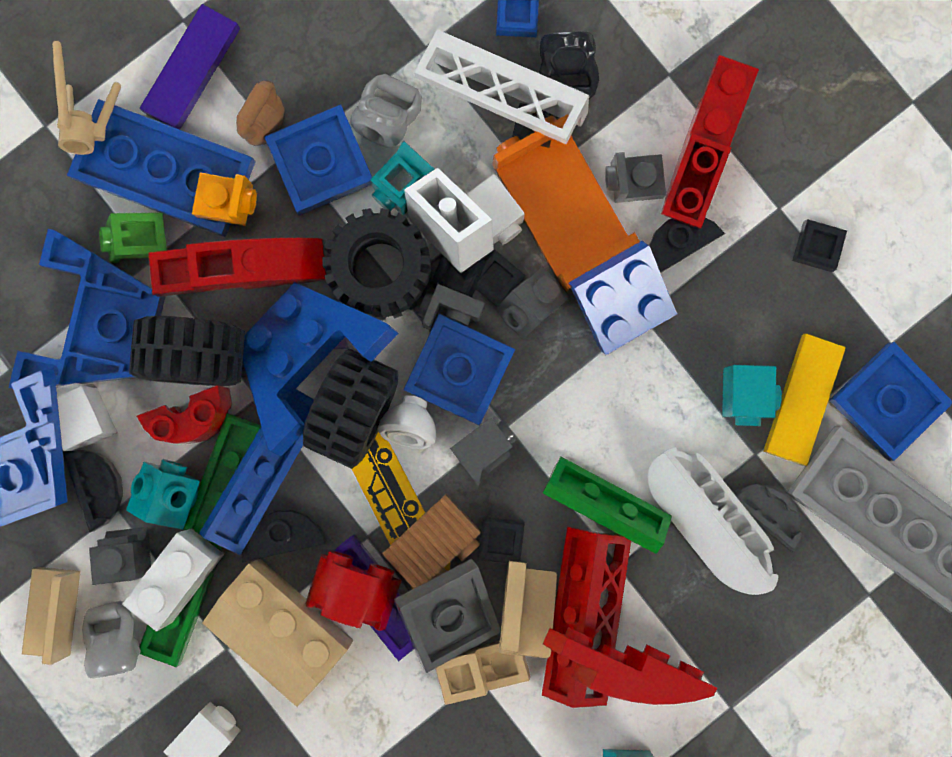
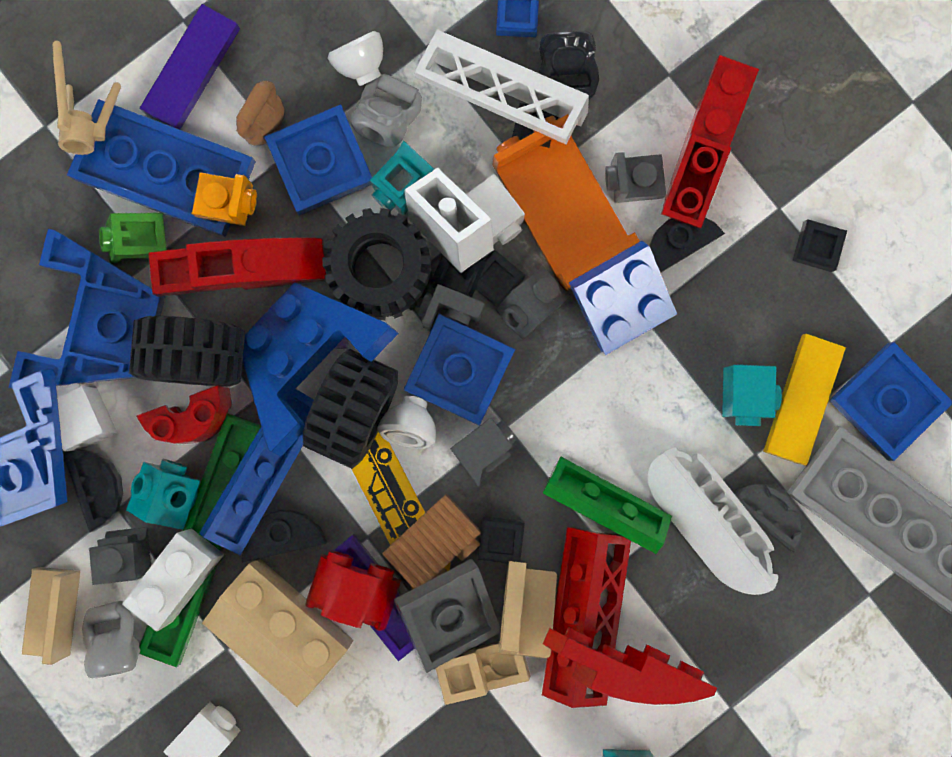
(359, 58): none -> white brick

